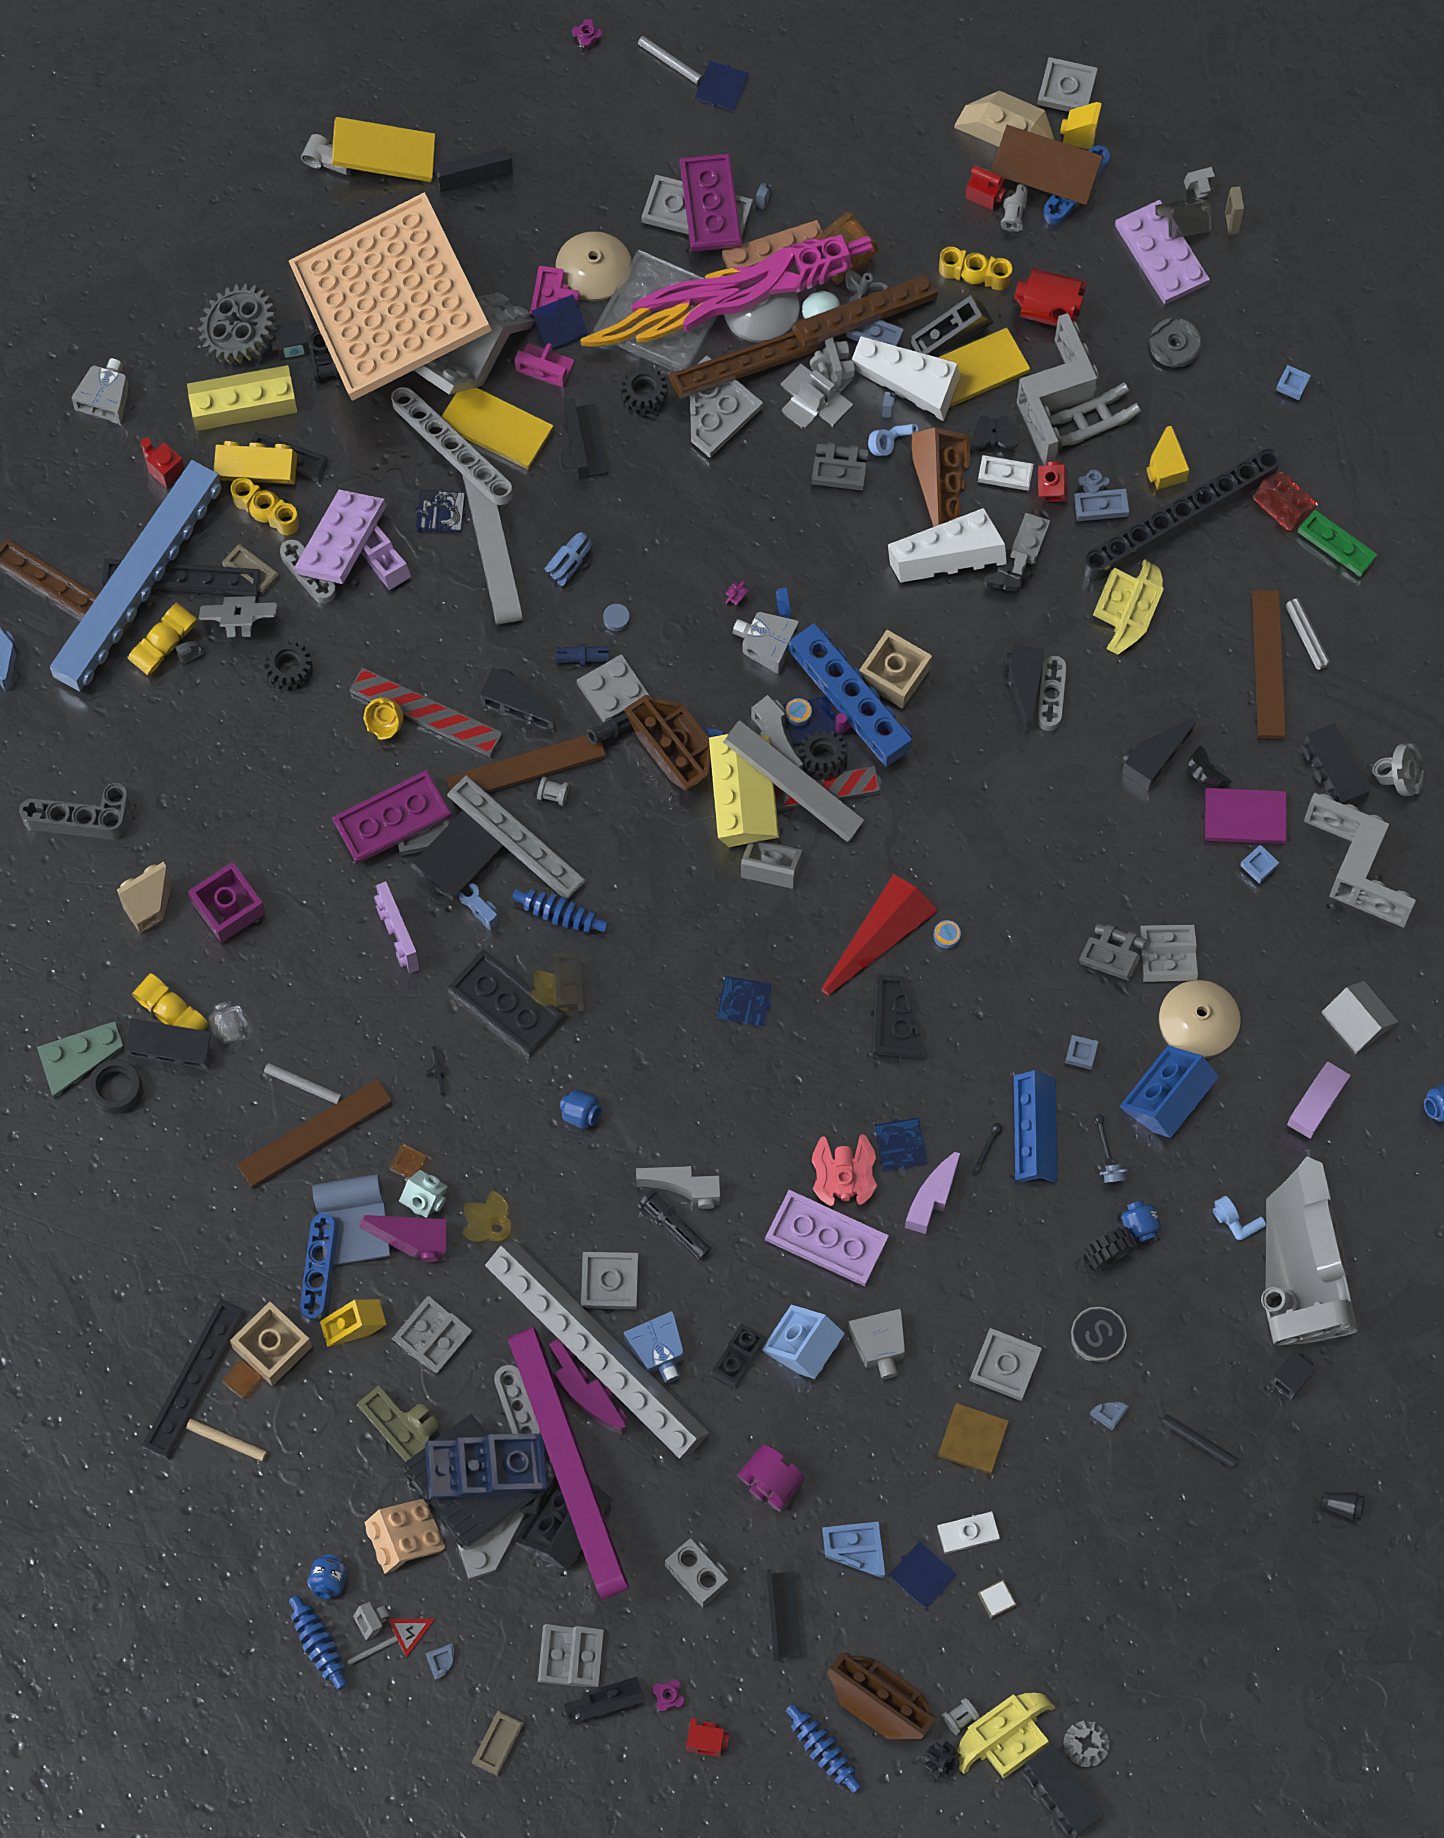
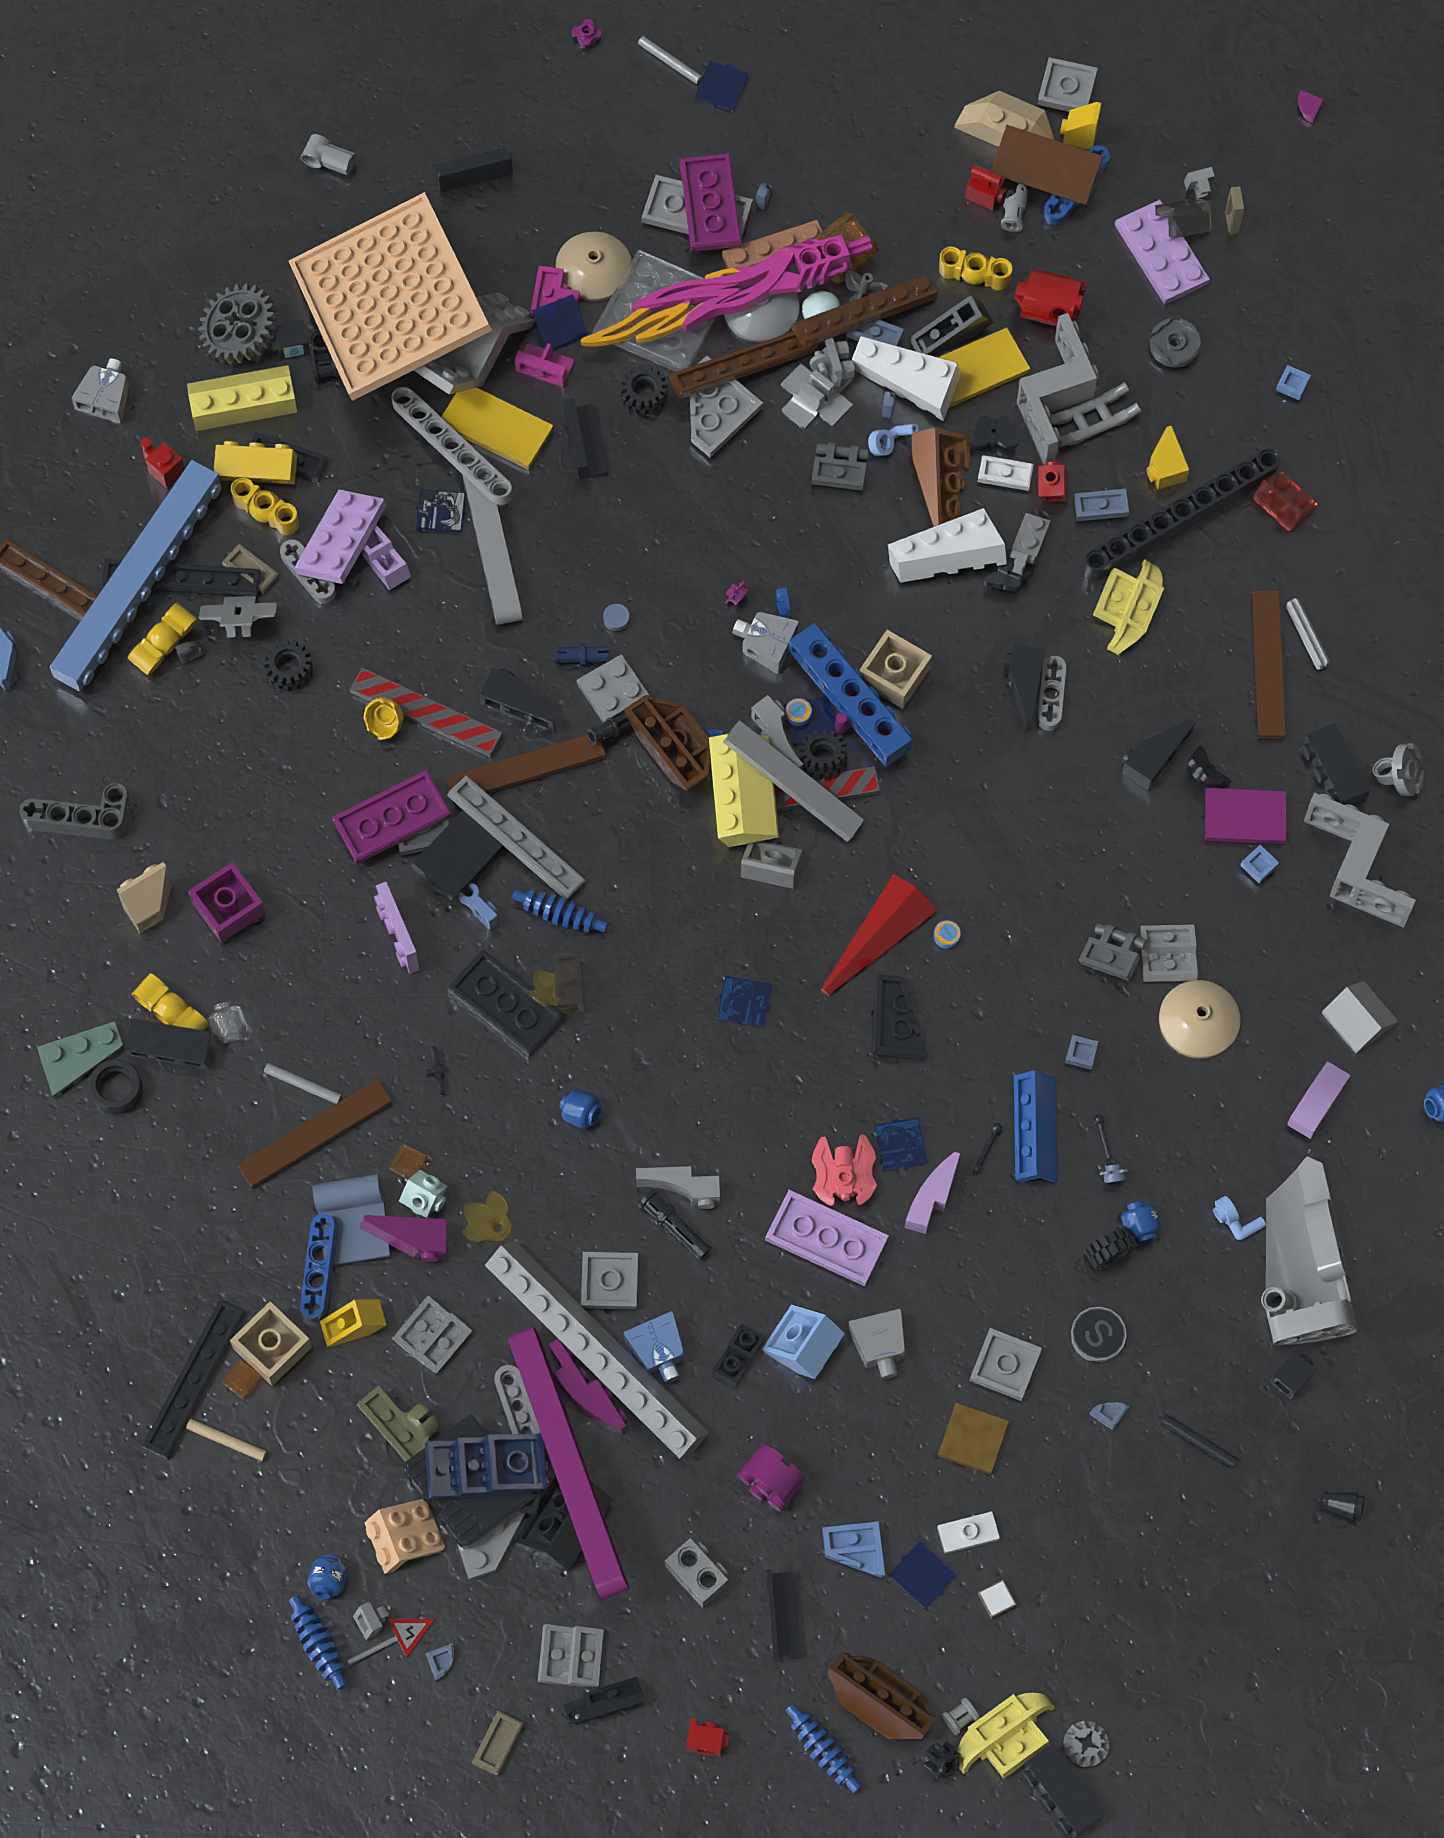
(383, 149): yellow tile -> none
(553, 791): light grey bush -> none
(569, 558): medium blue arm -> none
(666, 1703): magenta plate -> none
(1093, 481): sand blue plate -> none
(1170, 1090): blue slope -> none
(1309, 105): none -> magenta tile
(1337, 543): green plate -> none

